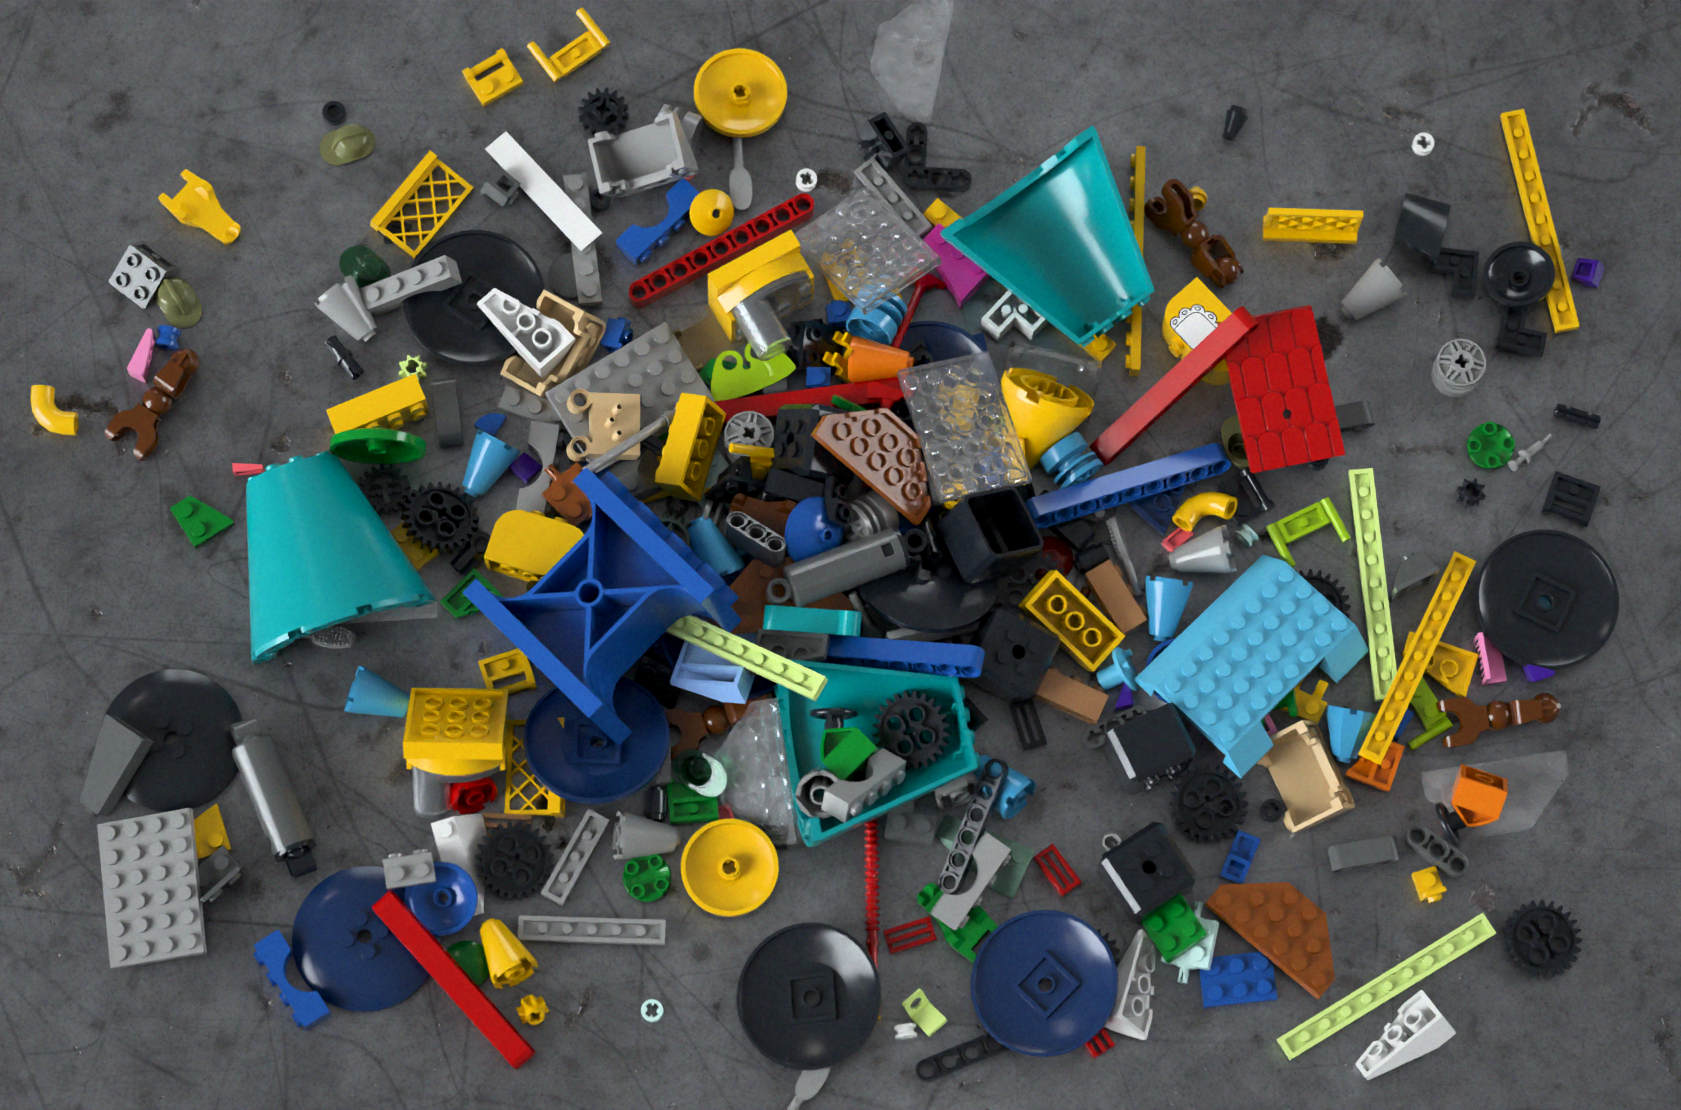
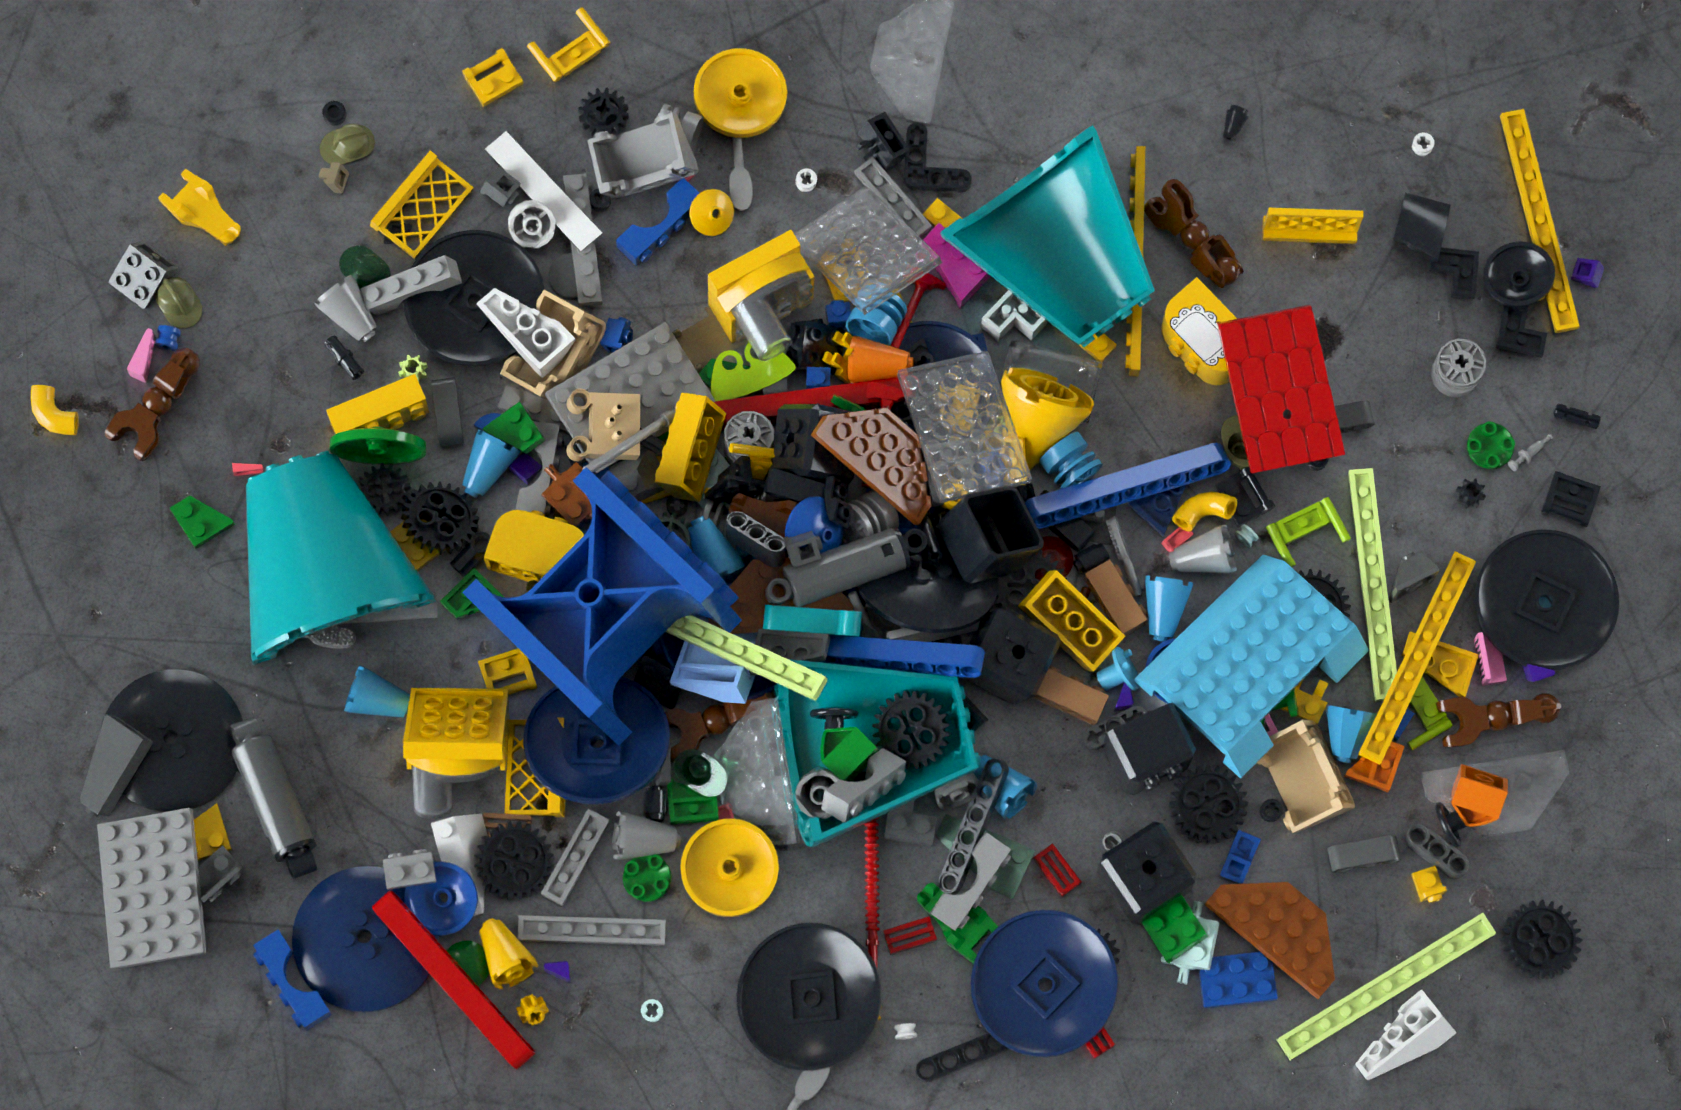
(335, 177): none -> dark tan tile
(470, 796): red cylinder -> none
(516, 429): none -> green wing
(531, 224): none -> white cylinder
(559, 970): none -> dark purple slope
(716, 260): red beam -> none
(801, 556): none -> dark grey brick
(924, 1014): yellowish green bracket -> none
(1034, 744): black tile -> none
(1131, 1010): white wedge -> none
(1174, 385): beam -> none
(1199, 197): yellow plate -> none
(1372, 292): light grey cone -> none

